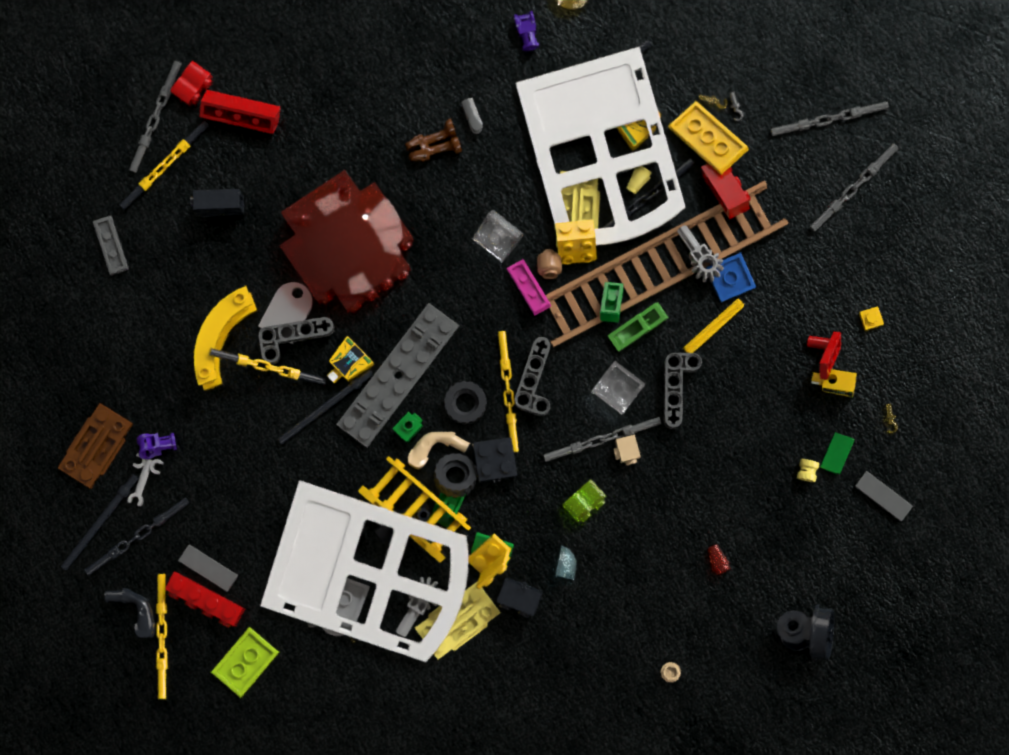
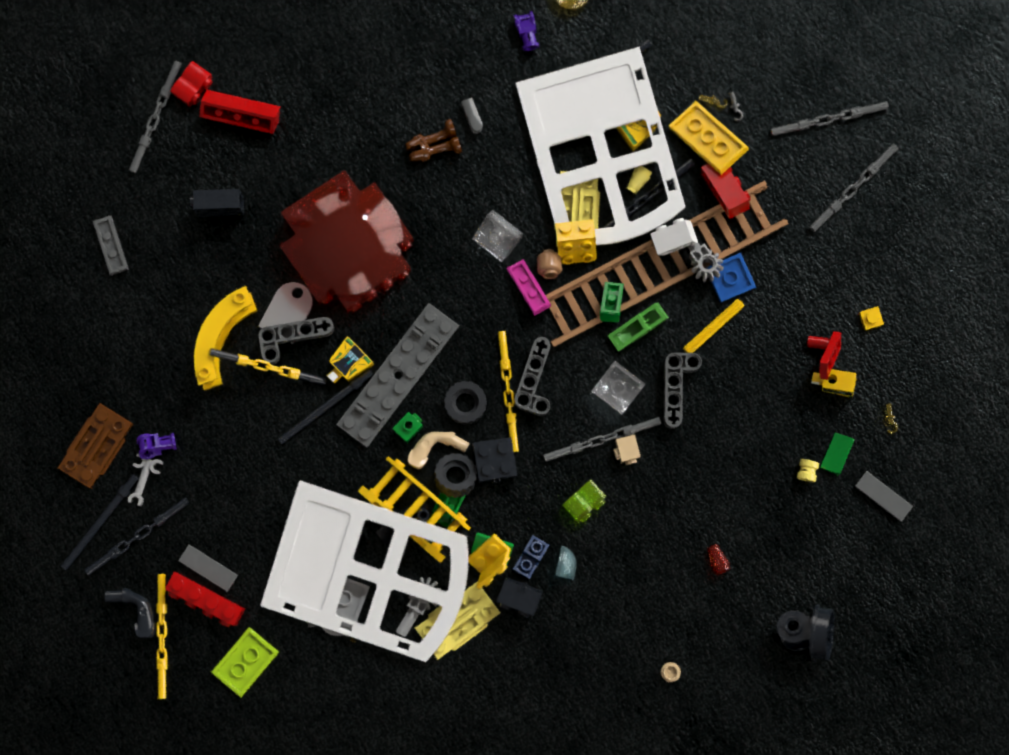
(145, 183): piece -> none
(530, 557): none -> dark blue slope
(673, 237): none -> white brick

